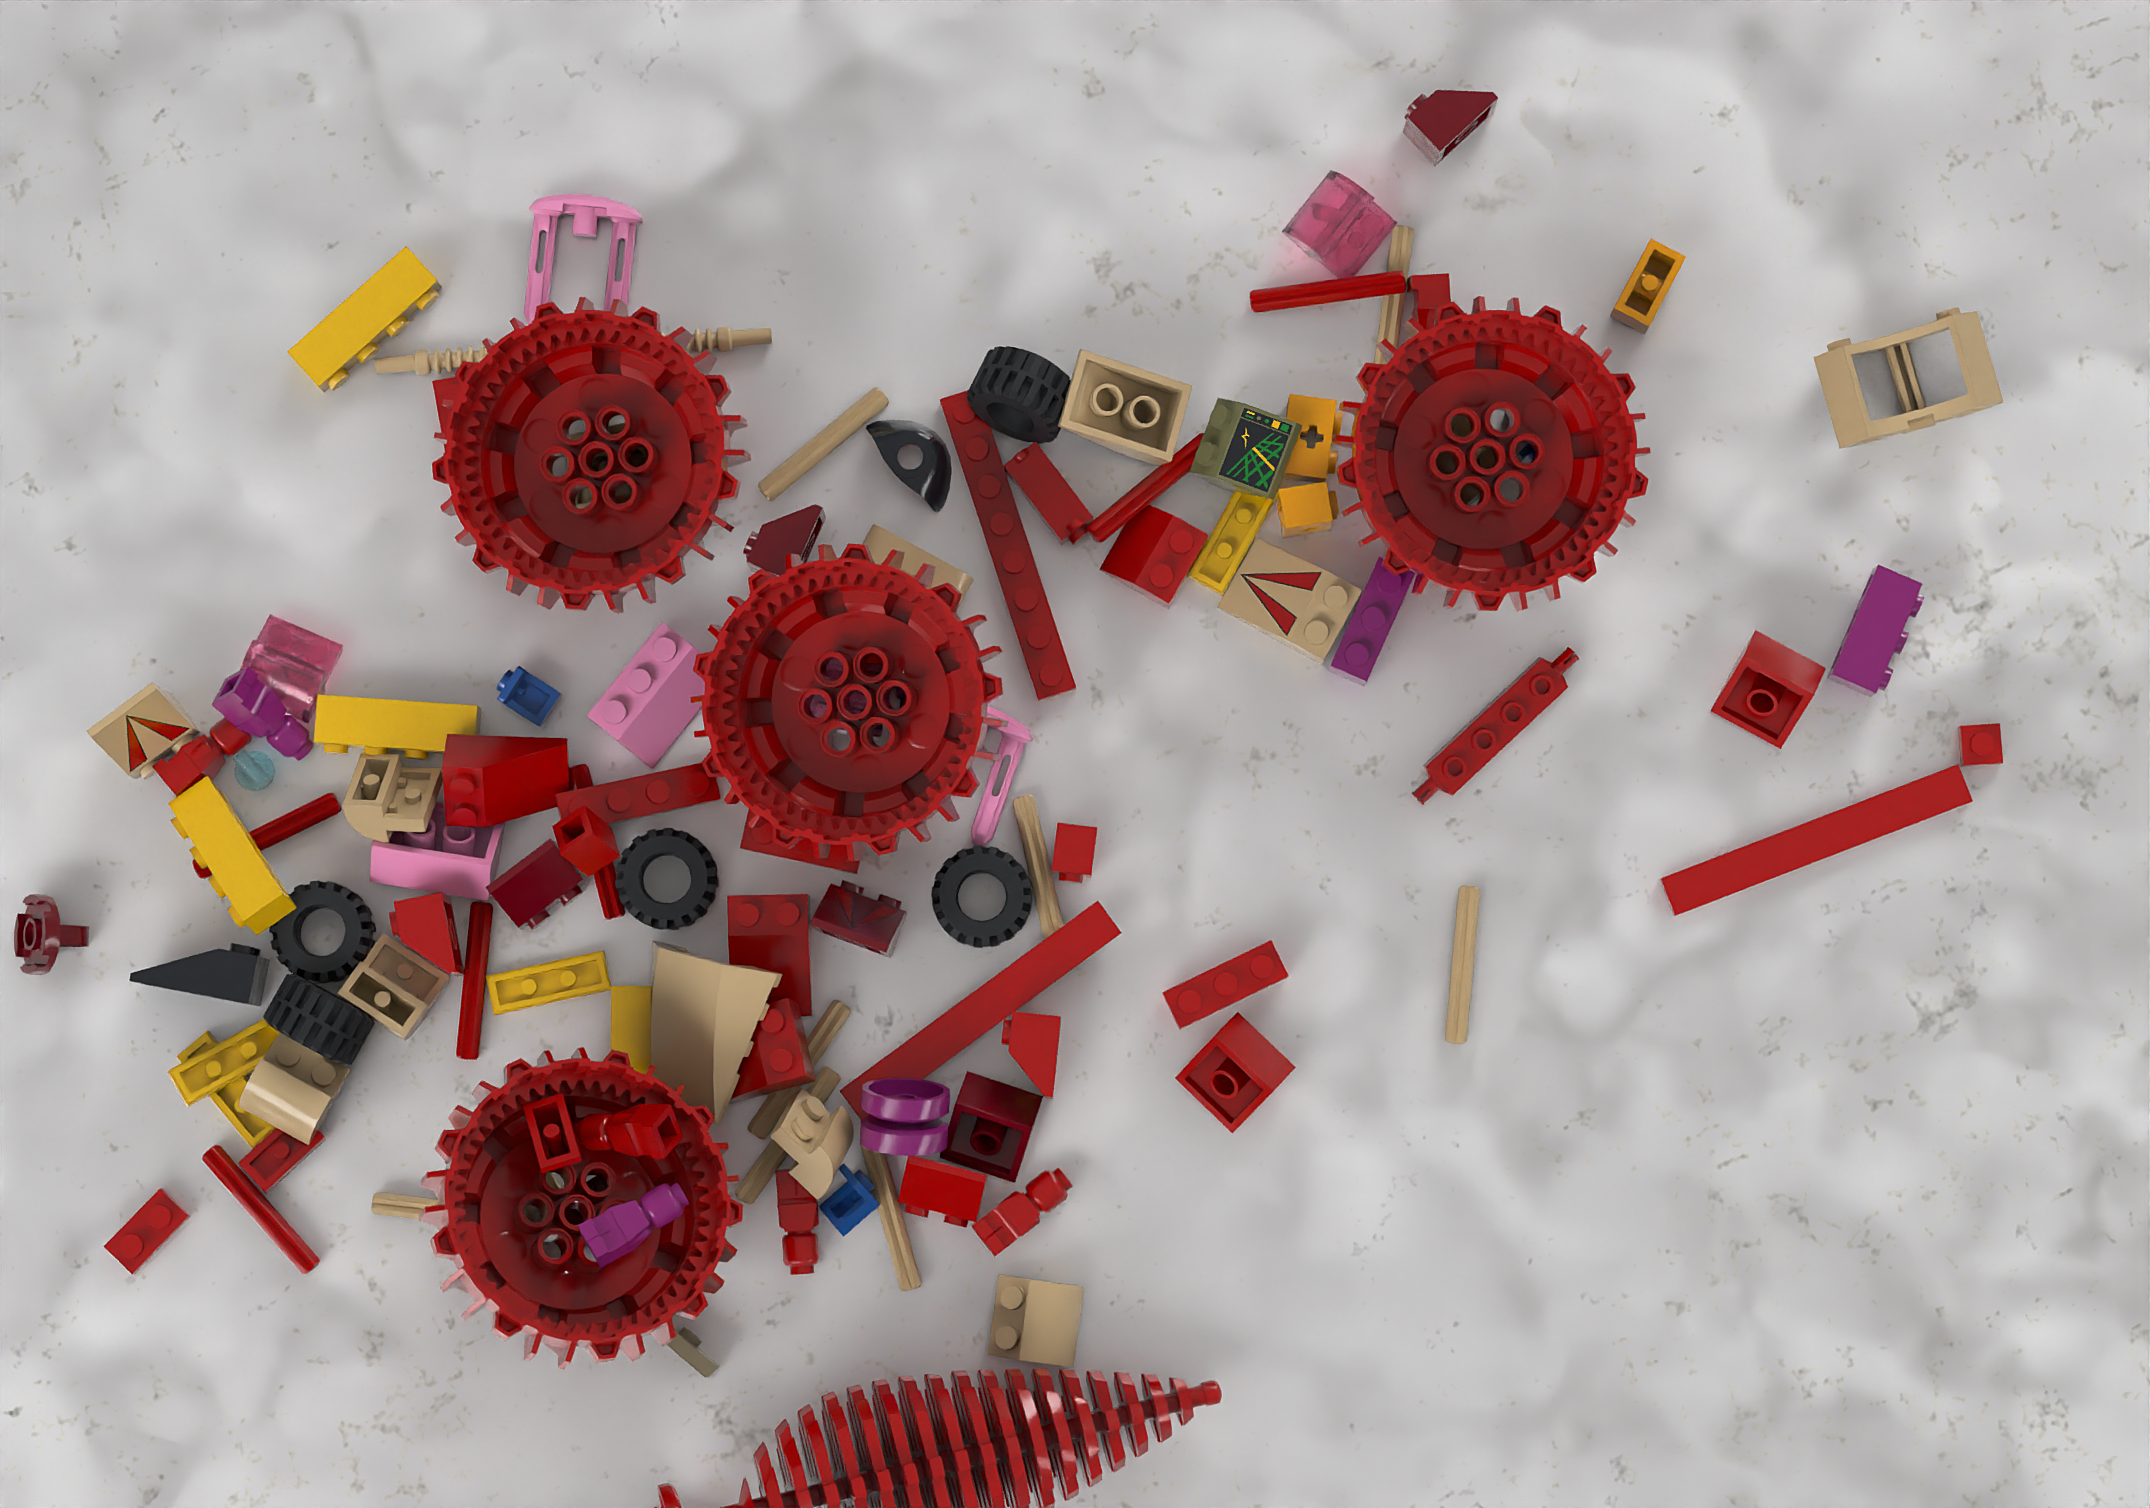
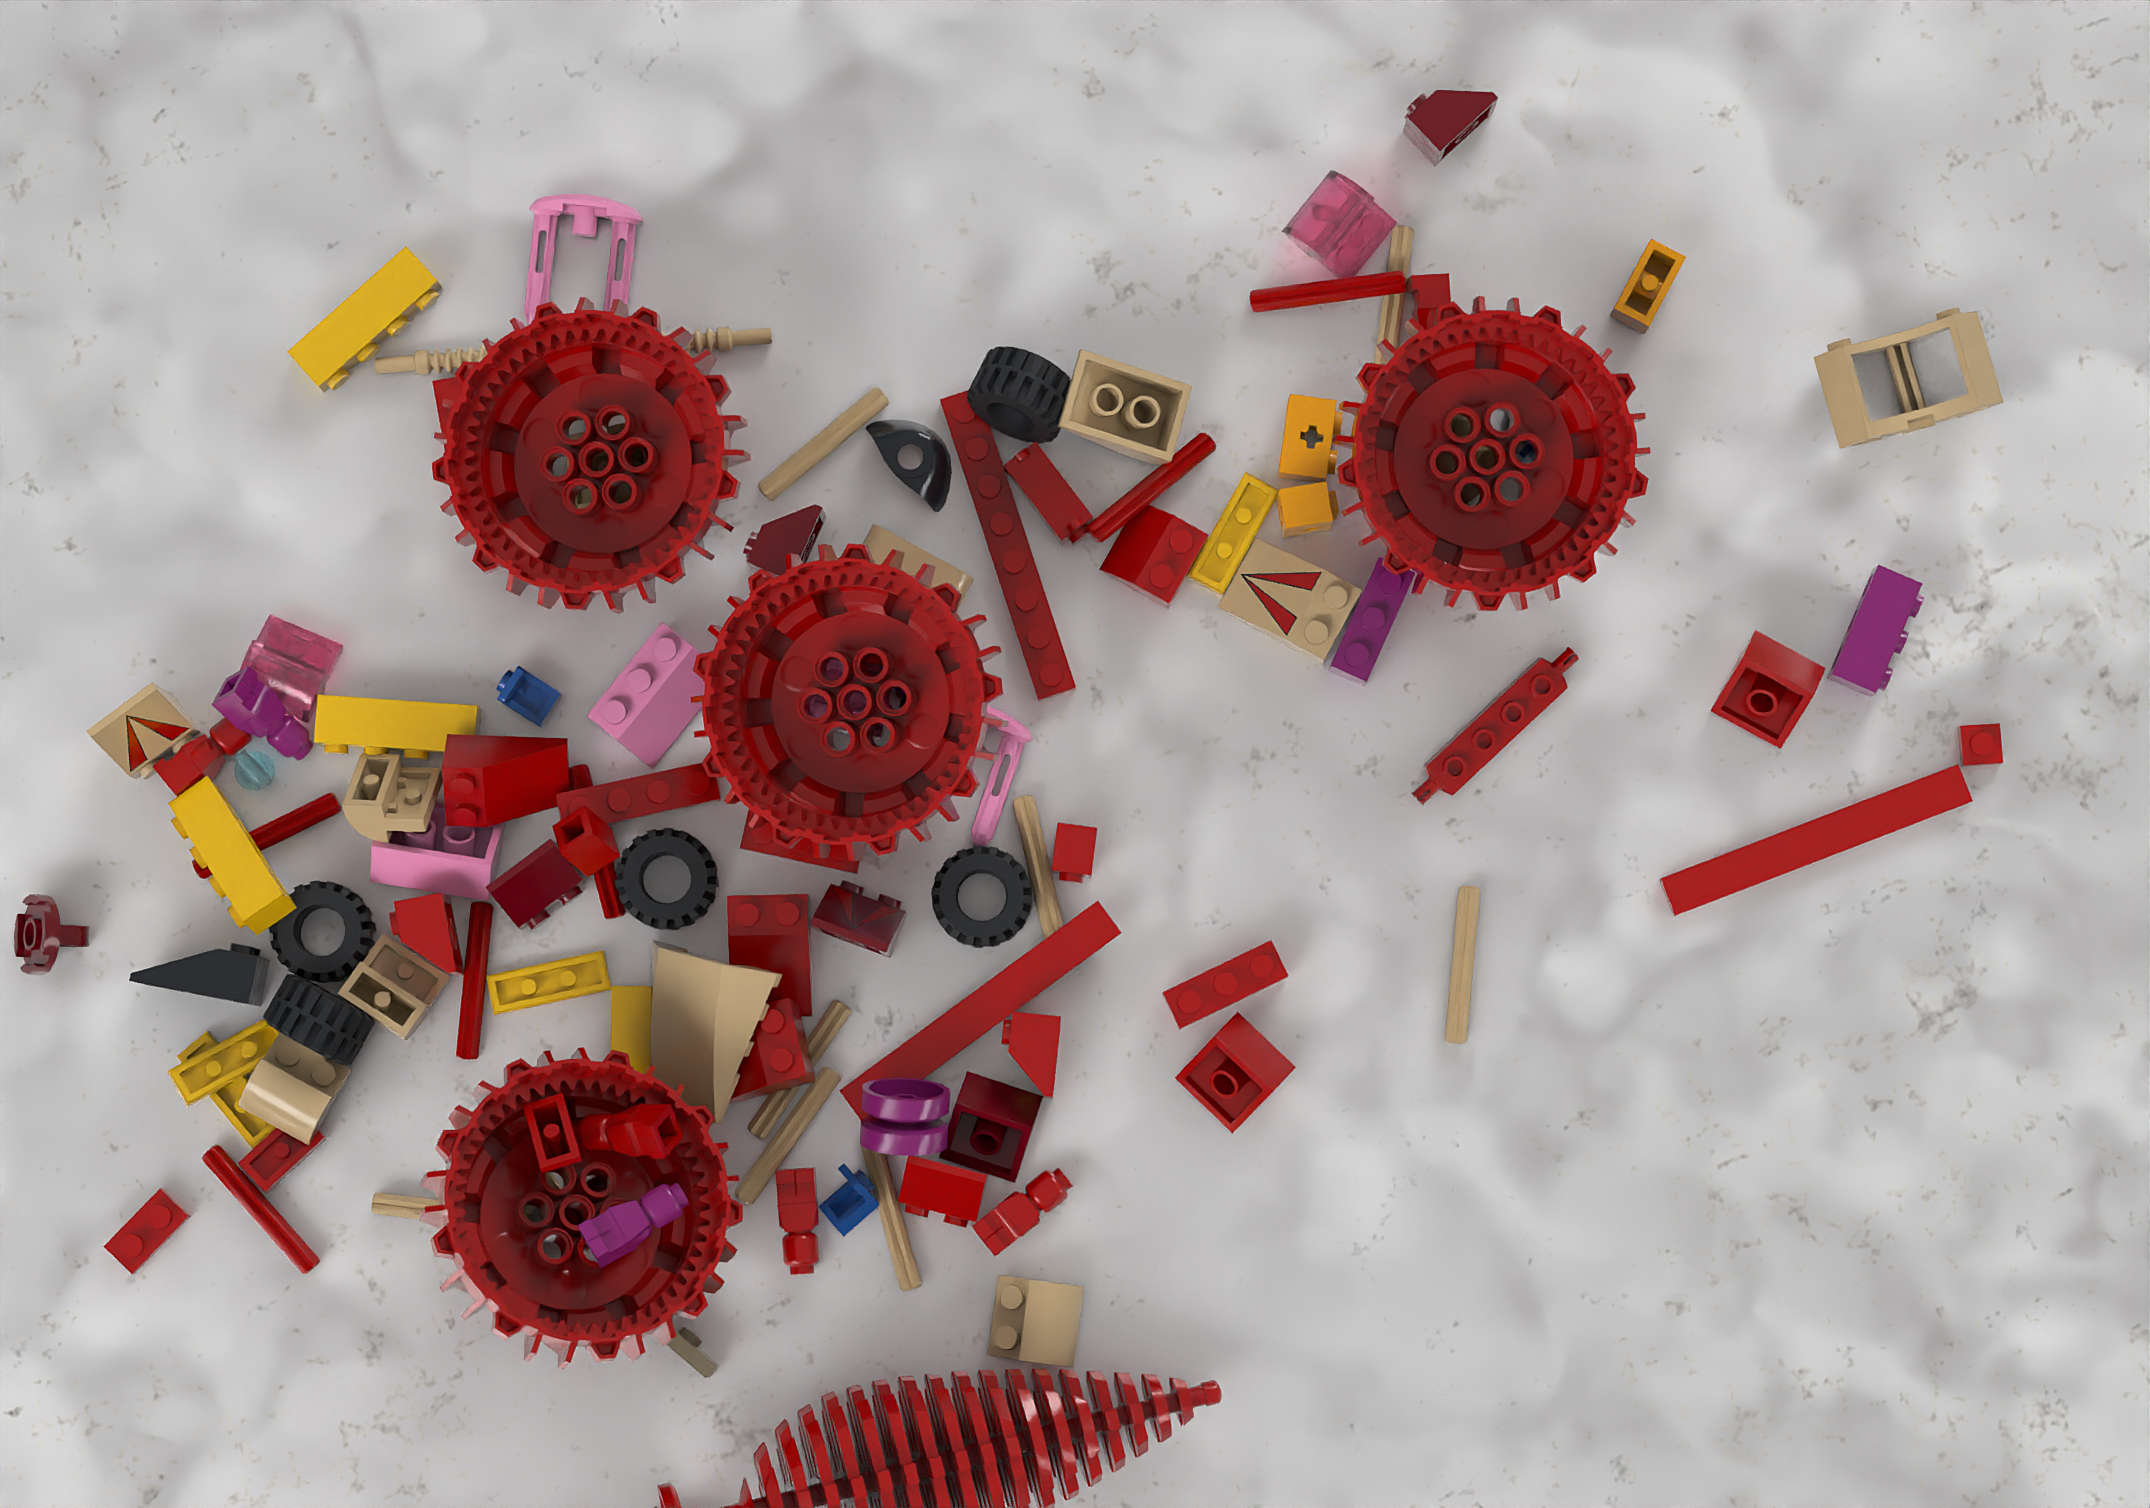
(814, 1140): tan brick -> none
(1245, 449): slope -> none

